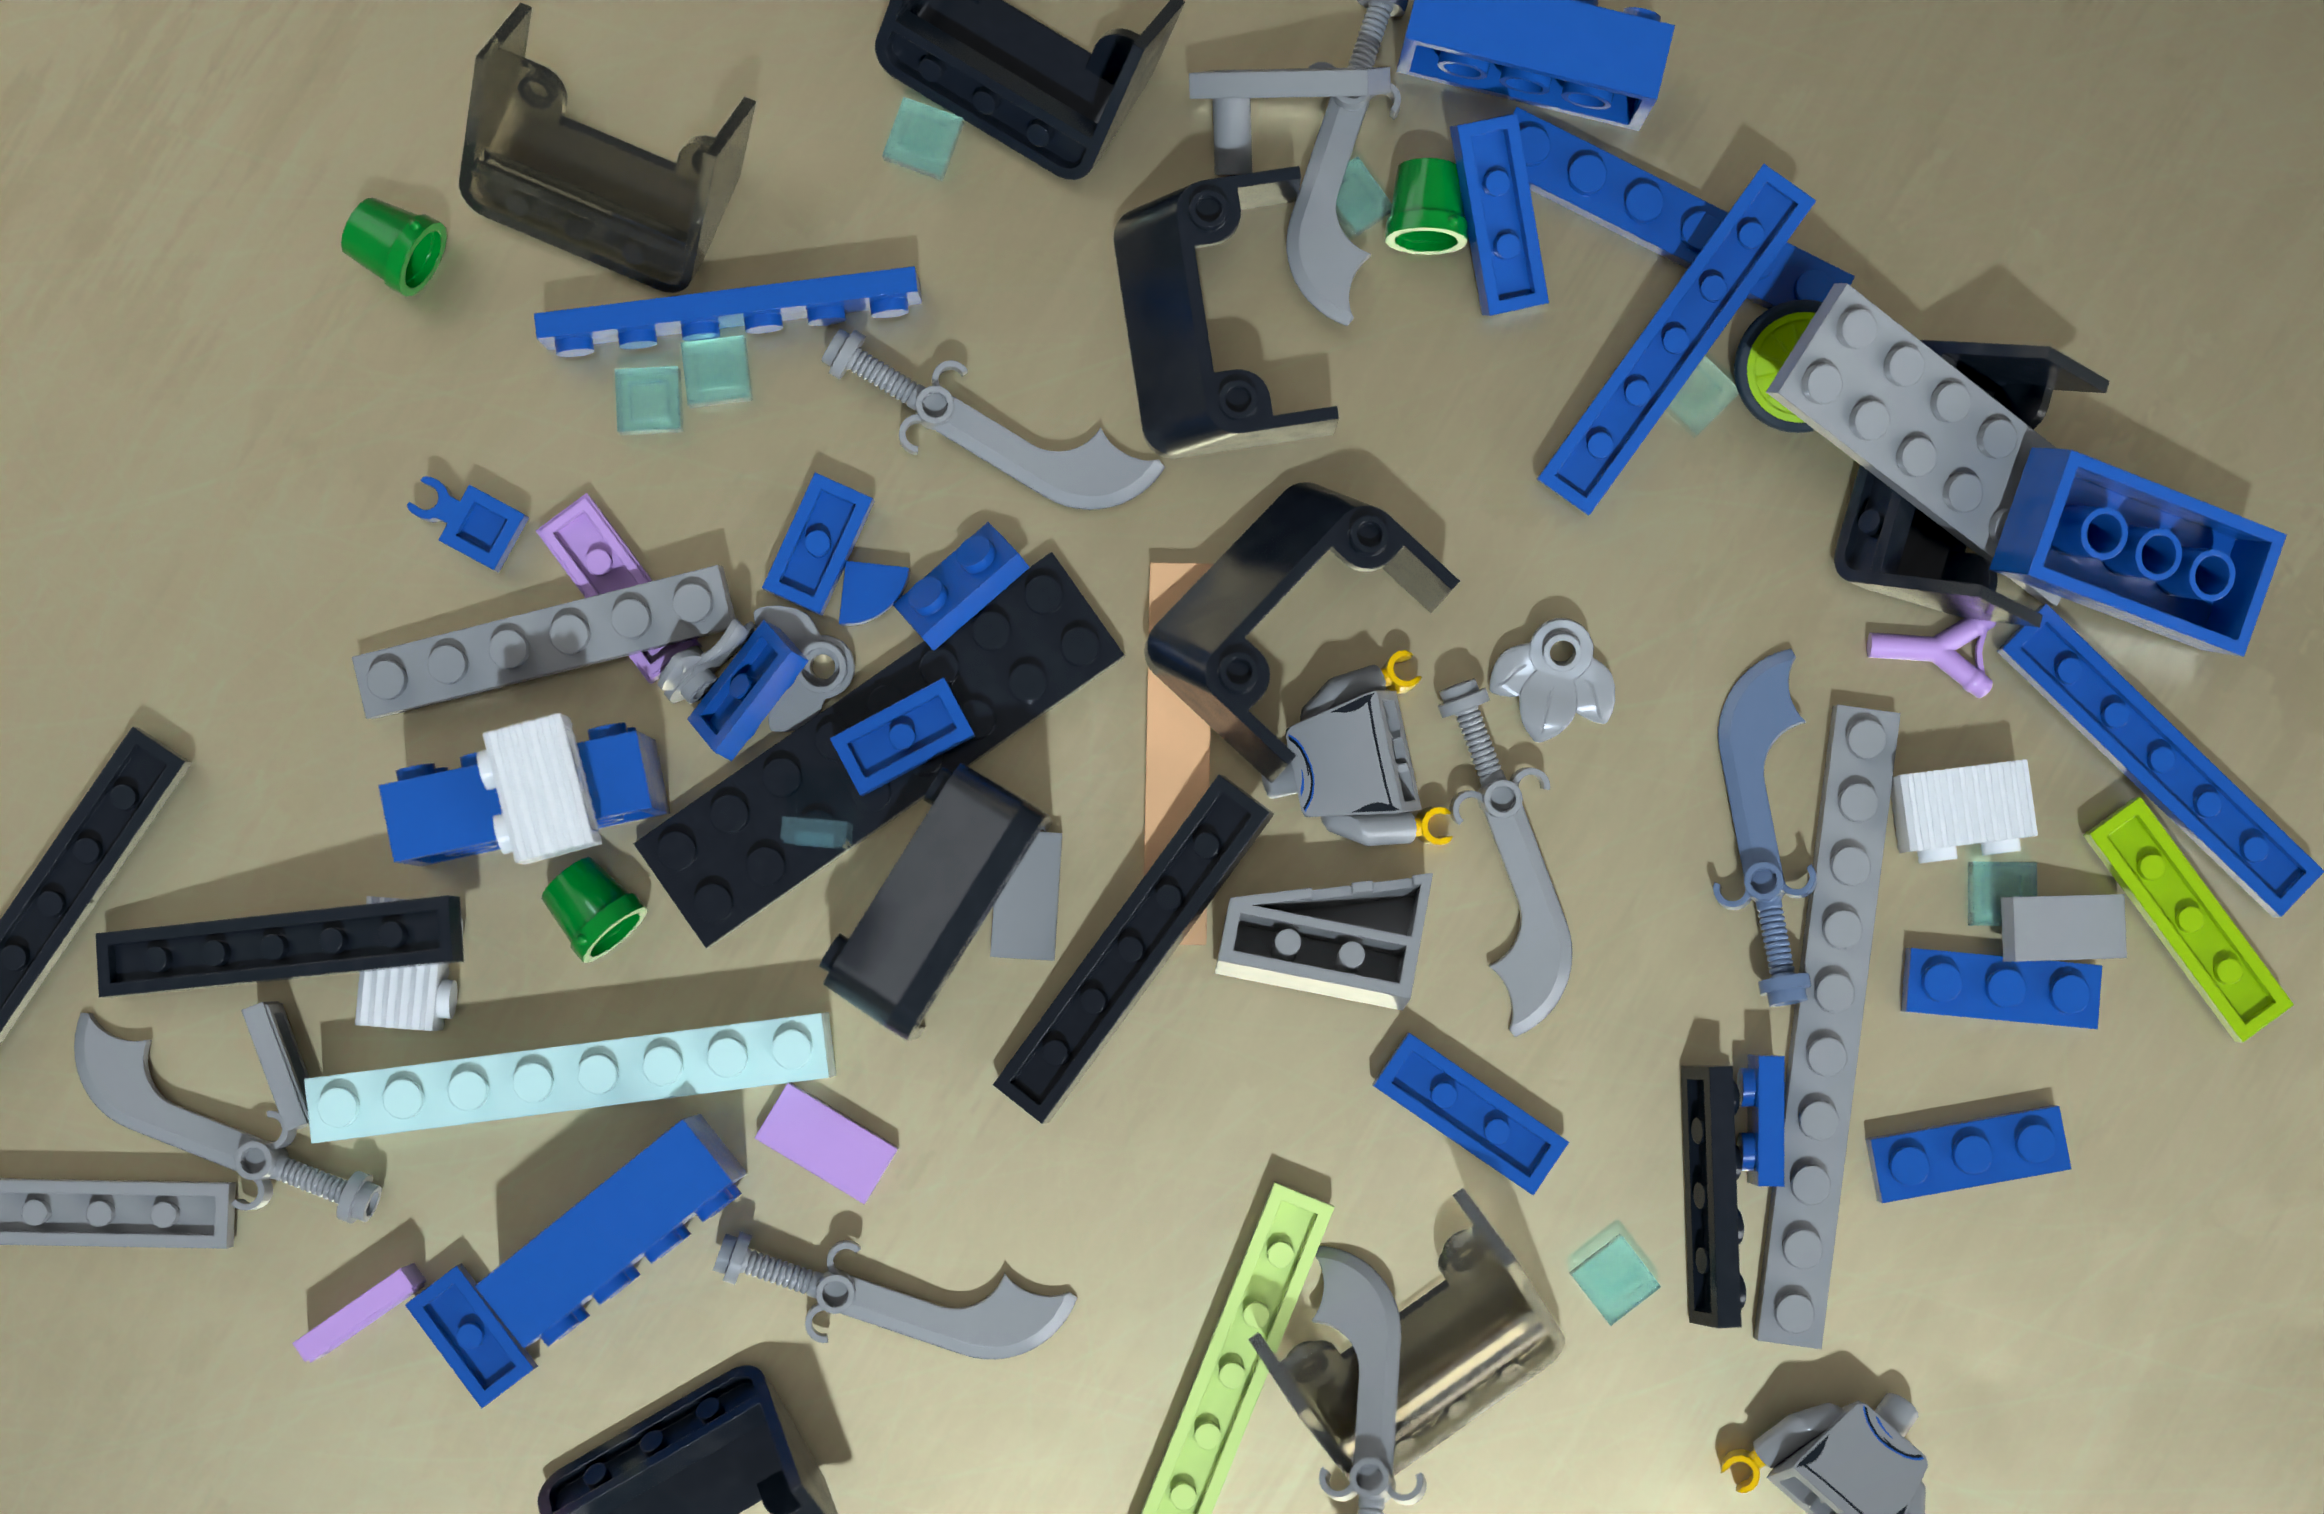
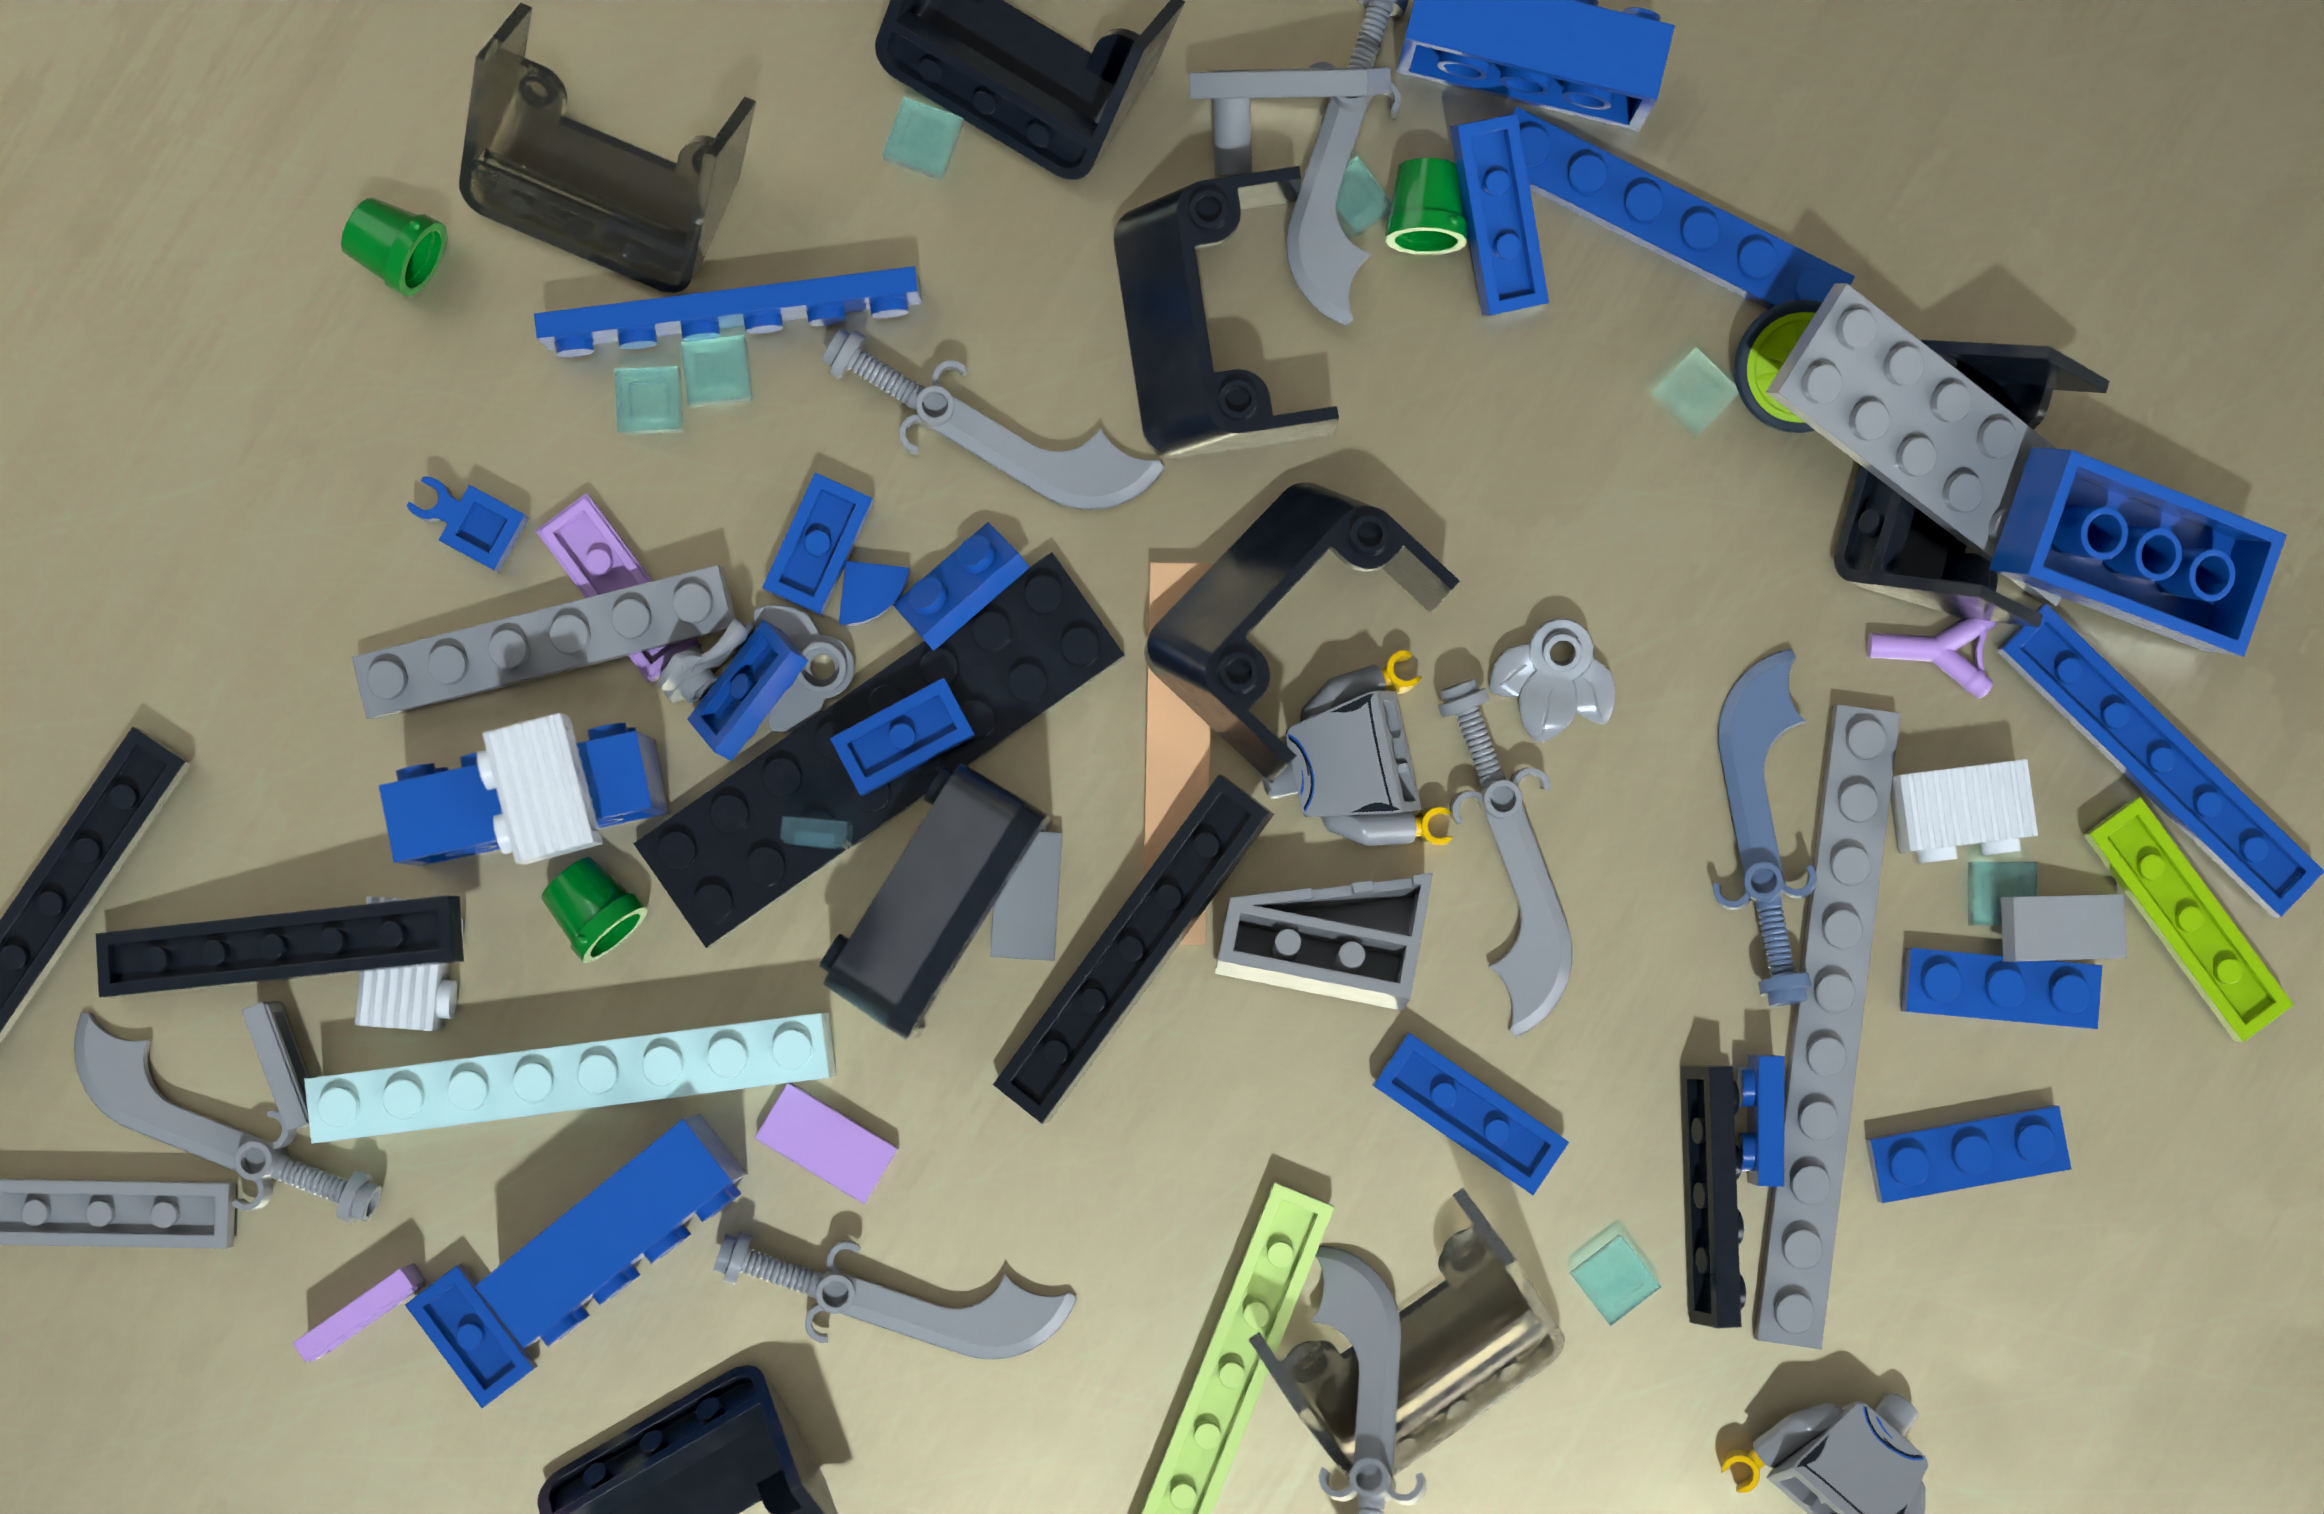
(1676, 339): blue plate -> none

